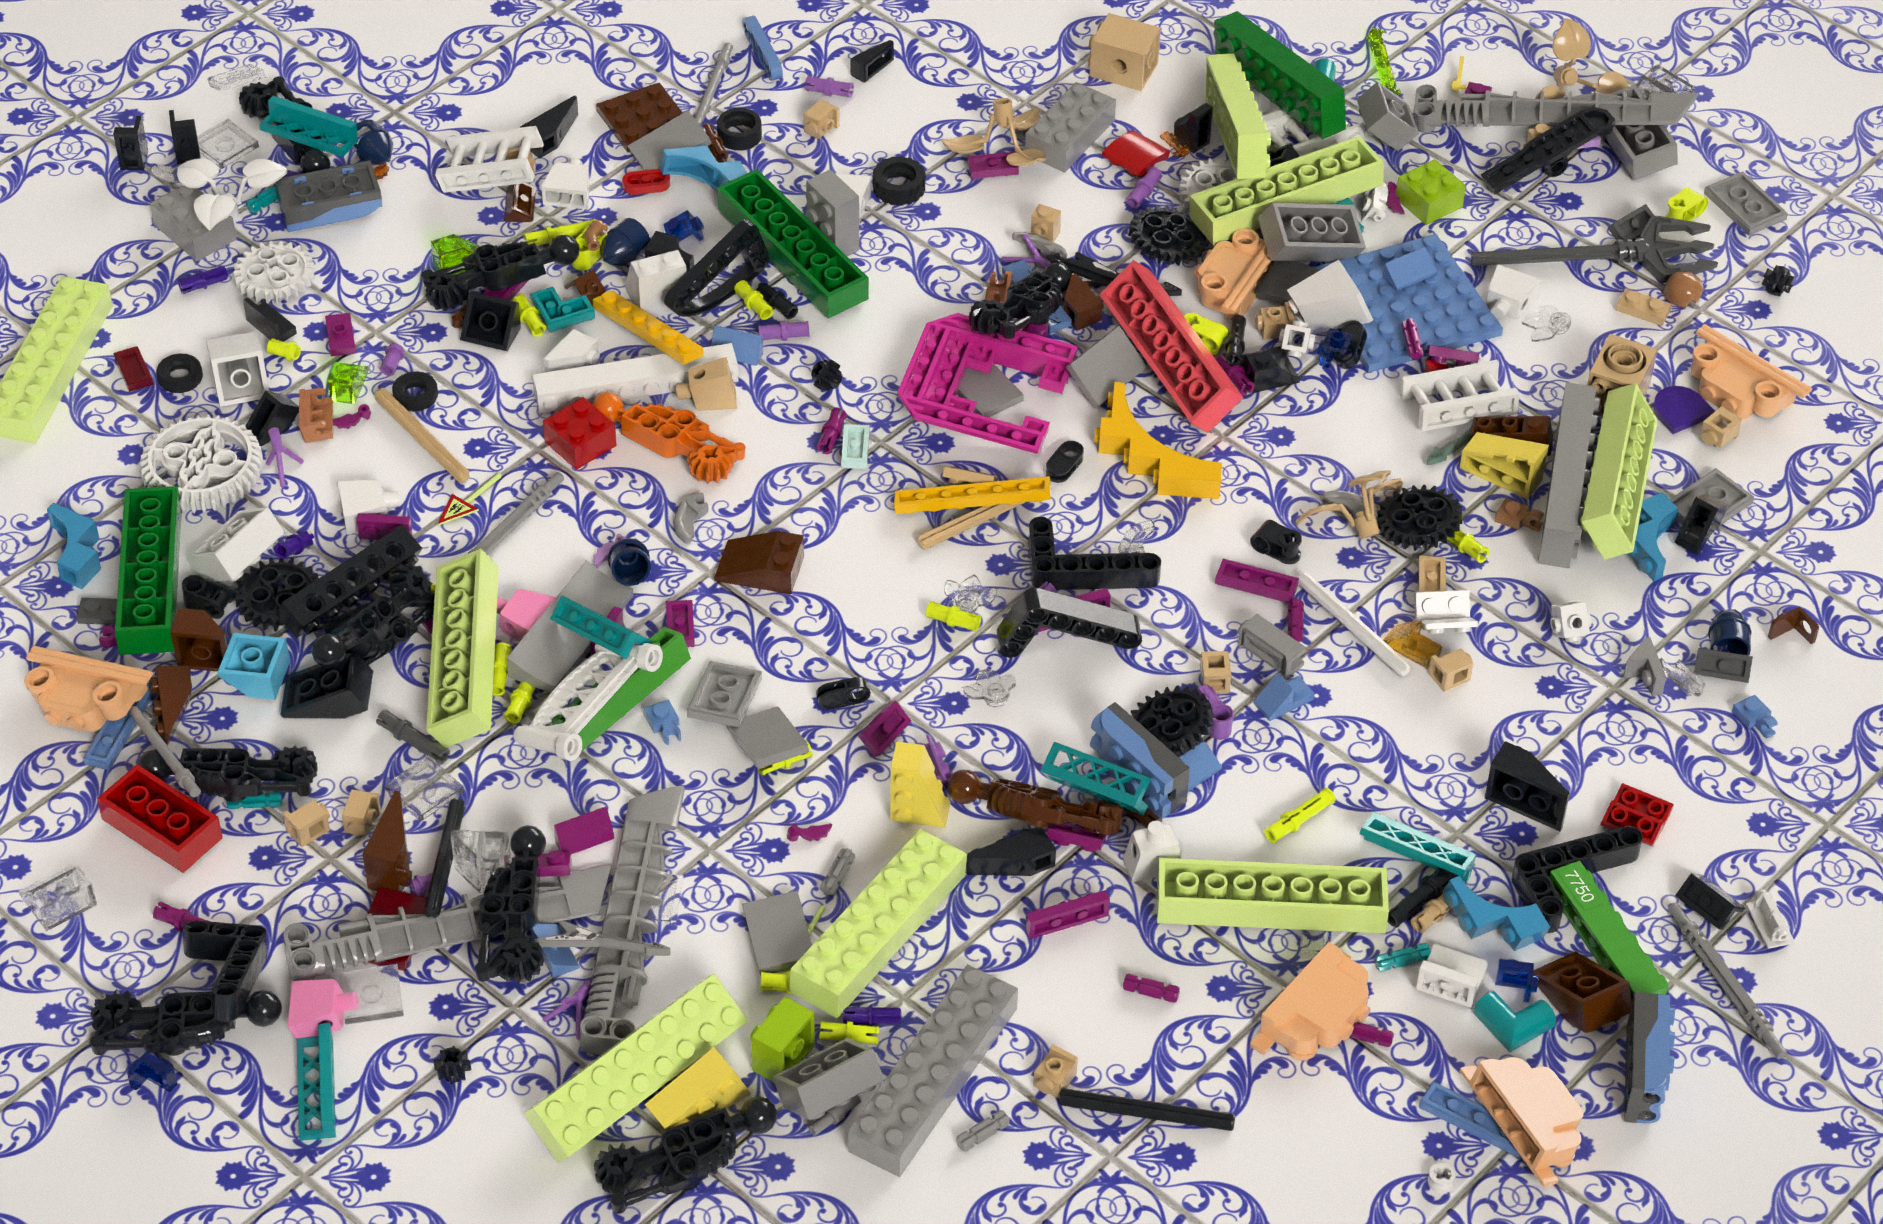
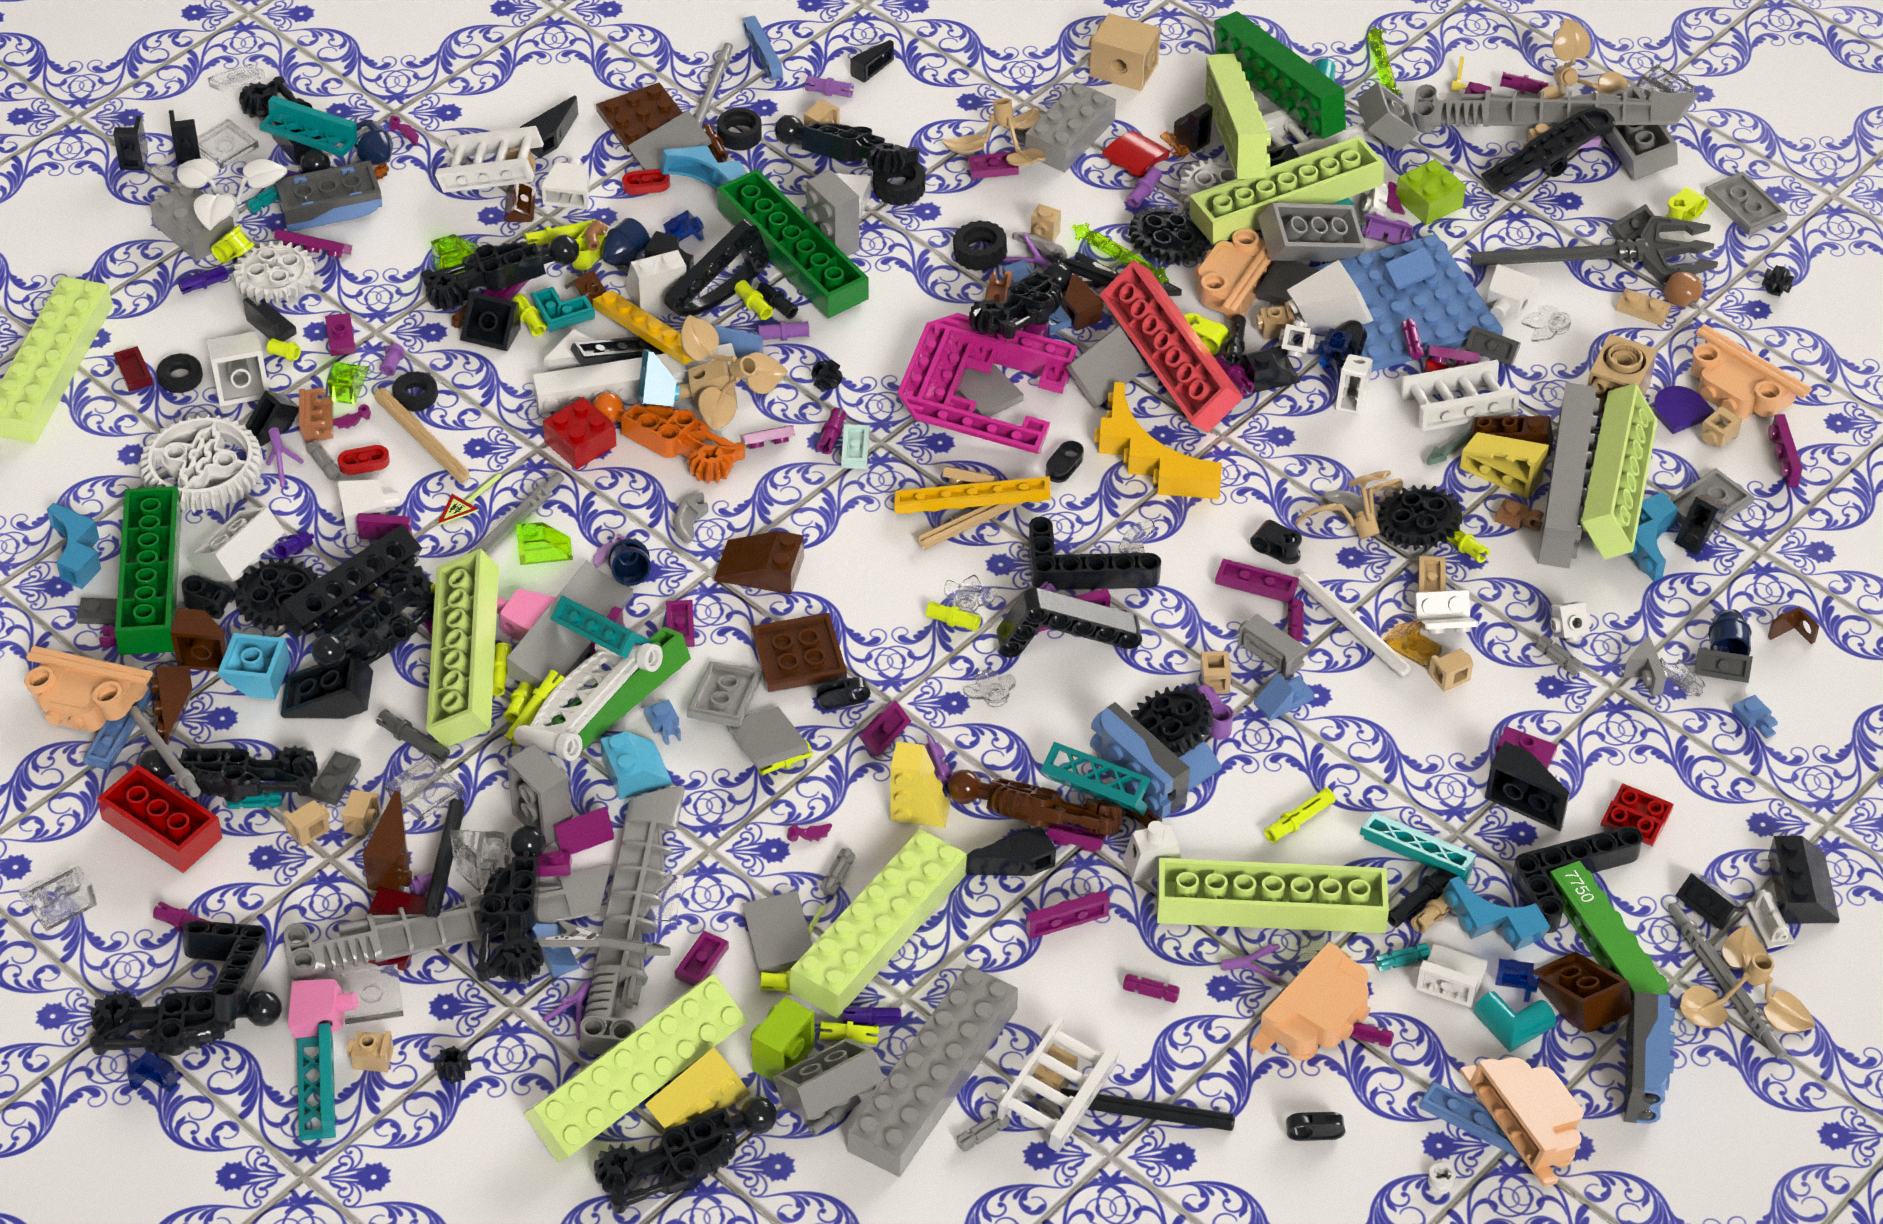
(231, 245): none -> neon yellow piece
(313, 244): none -> magenta plate
(323, 459): none -> light grey axle
(335, 778): none -> dark grey plate
(363, 460): none -> red plate
(371, 1051): none -> tan brick
(407, 131): none -> magenta piece
(532, 707): none -> neon yellow pin
(539, 791): none -> light grey brick
(542, 544): none -> clear neon green slope
(611, 350): none -> black tile
(633, 764): none -> medium azure slope
(656, 382): none -> slope
(701, 958): none -> magenta plate
(757, 439): none -> plate
(761, 372): none -> tan plant
(798, 652): none -> reddish brown plate
(846, 144): none -> black arm
(977, 232): none -> black tyre
(1072, 1106): none -> white fence
(1115, 250): none -> clear neon green wheel
(1244, 962): none -> medium lavender plant
(1316, 1126): none -> black piece
(1354, 374): none -> white torso
(1378, 225): none -> medium lavender hinge
(1492, 345): none -> dark grey plate
(1521, 83): none -> magenta pin
(1541, 749): none -> magenta plate
(1559, 655): none -> light grey axle
(1746, 952): none -> tan plant
(1785, 450): none -> magenta plate
(1802, 881): none -> black slope

